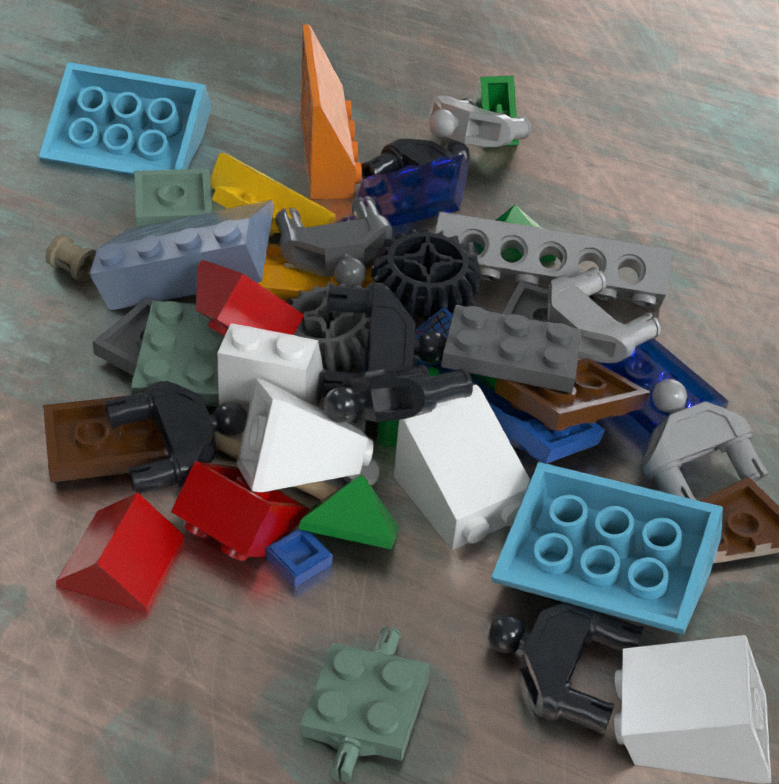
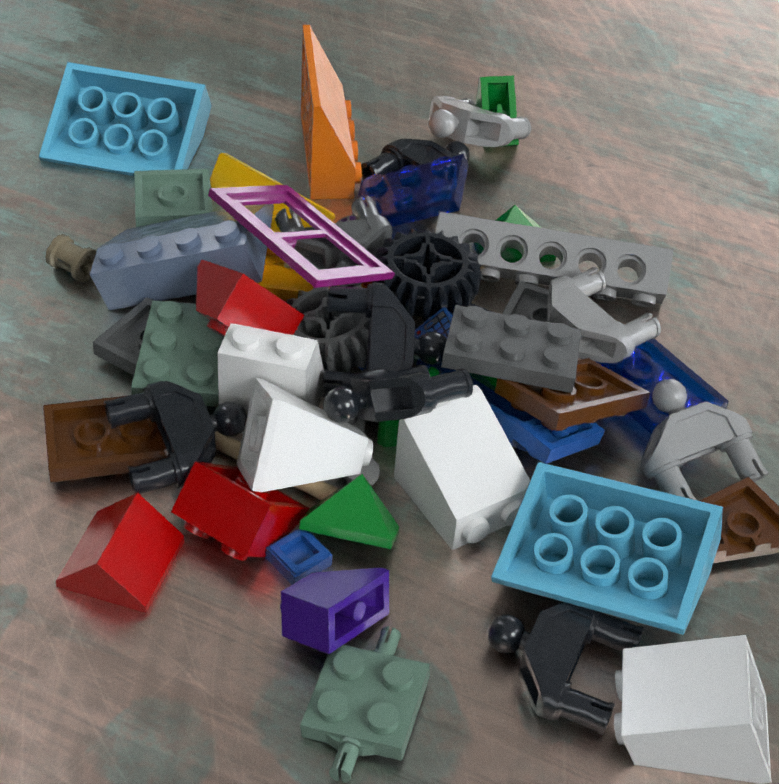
(283, 243): none -> magenta door
(334, 606): none -> dark purple slope

